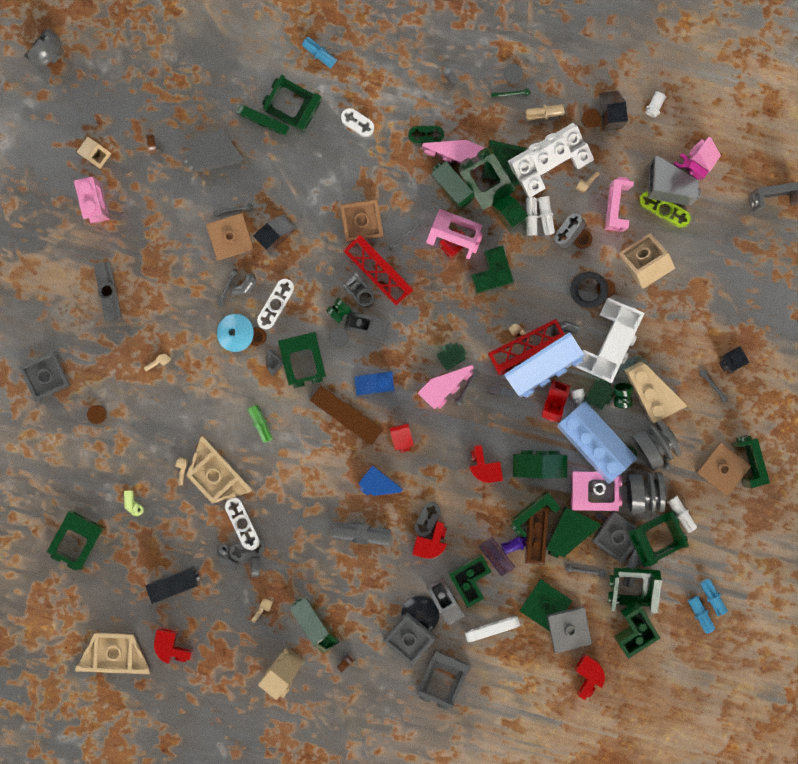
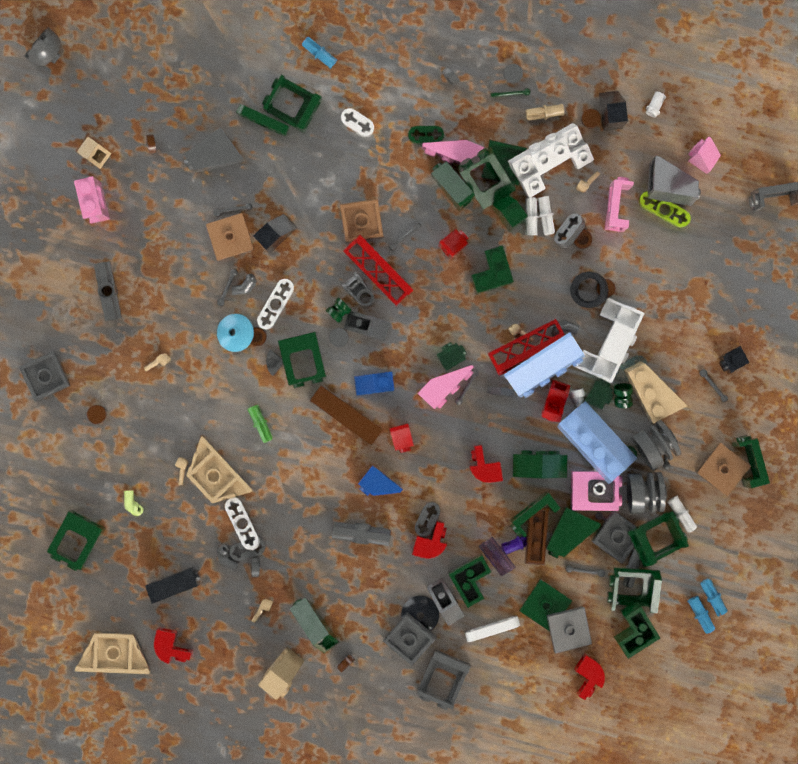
(441, 229): bright pink window -> none
(646, 260): tan slope -> none
(692, 167): dark pink plate -> none

